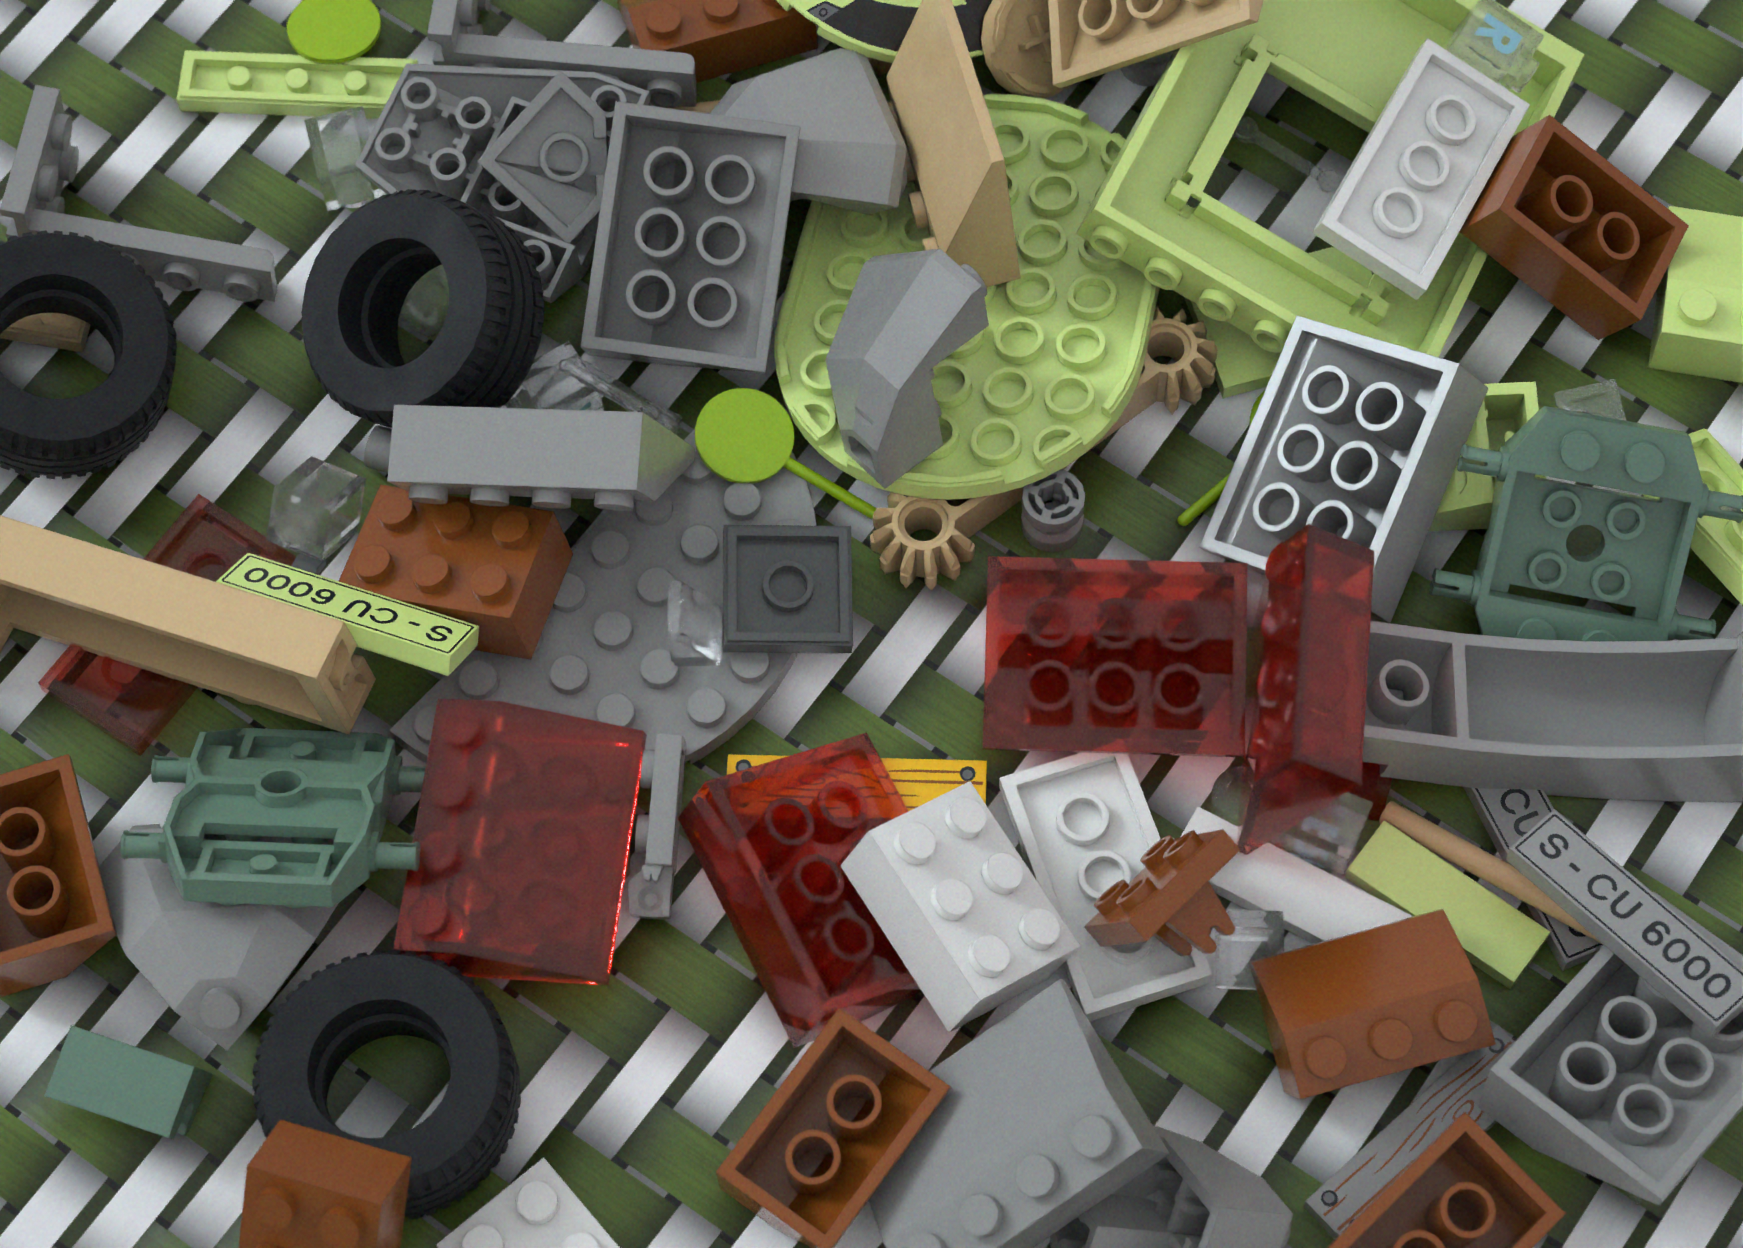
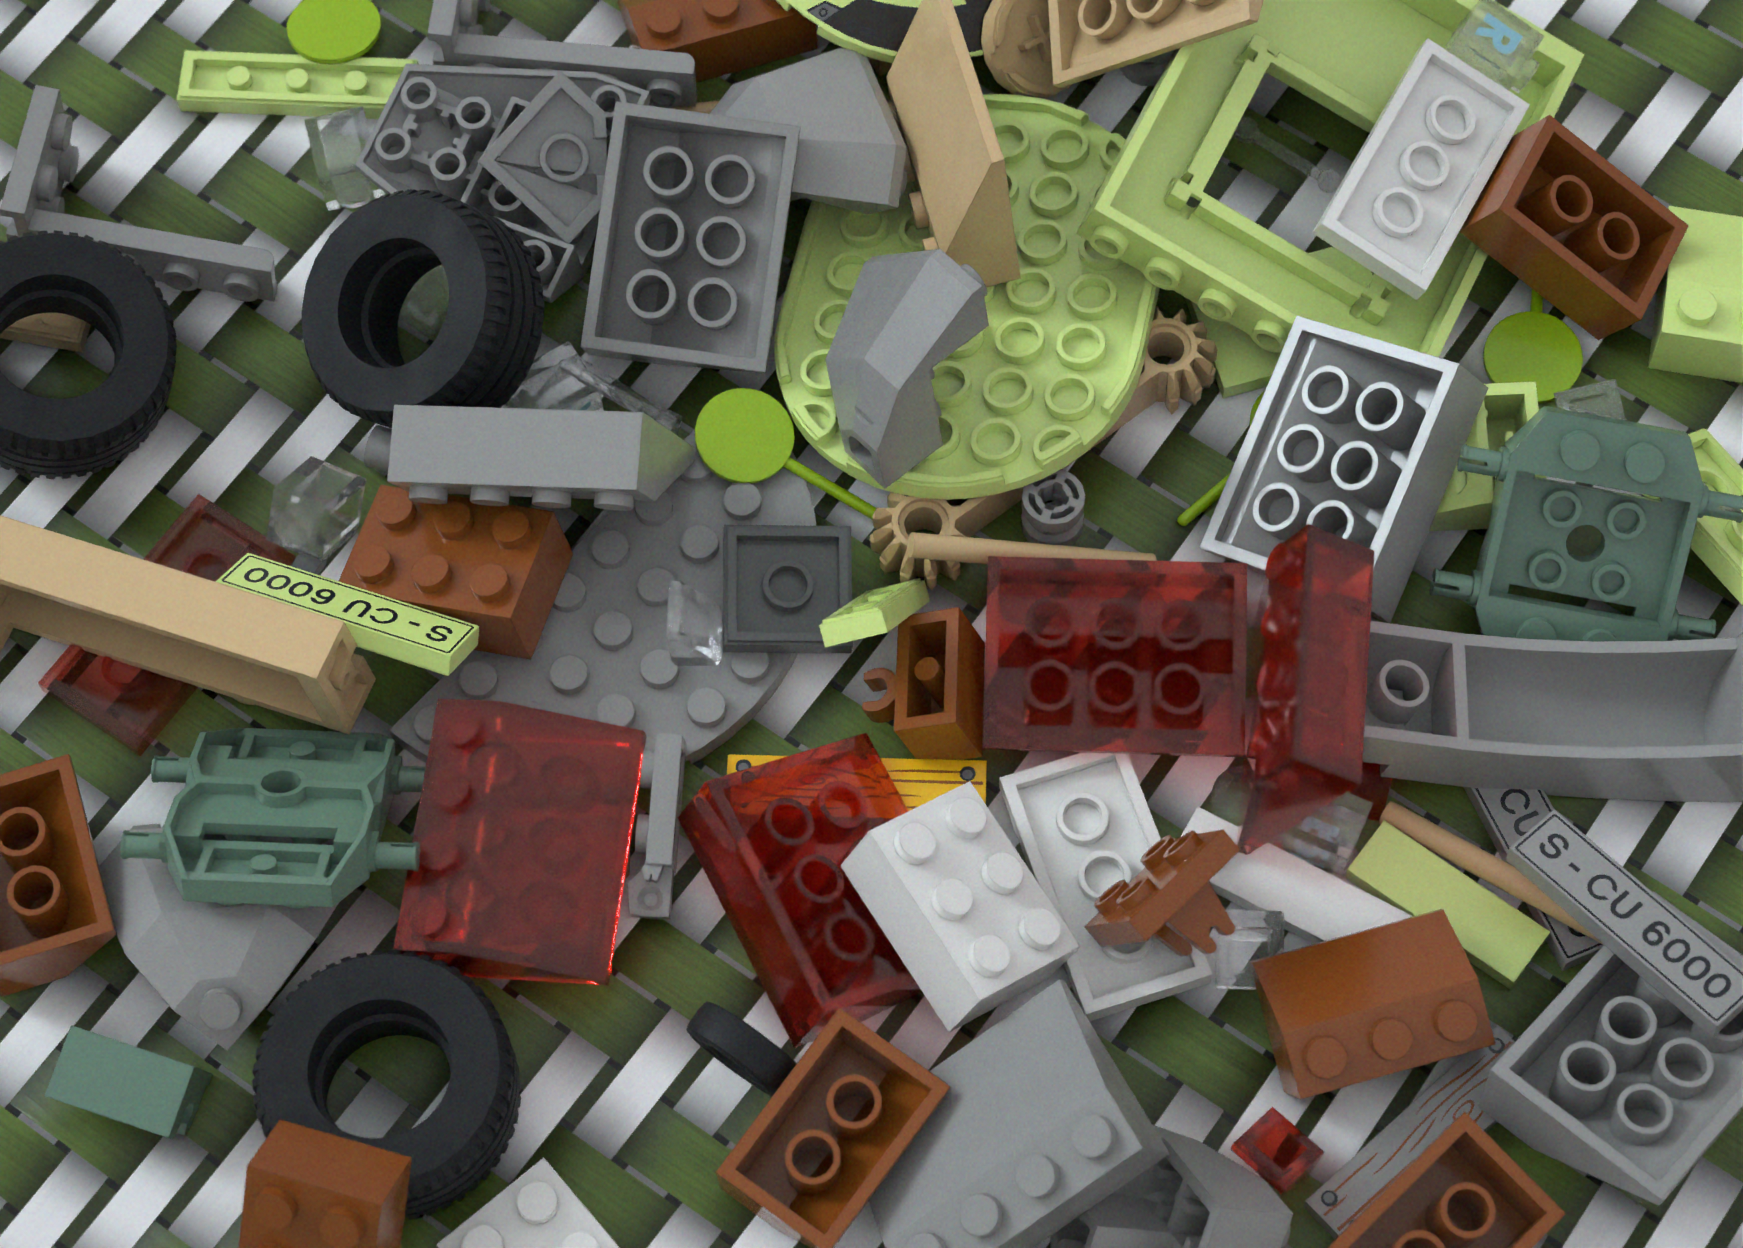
(740, 1047): none -> black tyre
(874, 612): none -> yellowish green tile
(935, 687): none -> dark orange brick
(978, 549): none -> tan bar
(1278, 1151): none -> clear red slope
(1534, 349): none -> lime piece

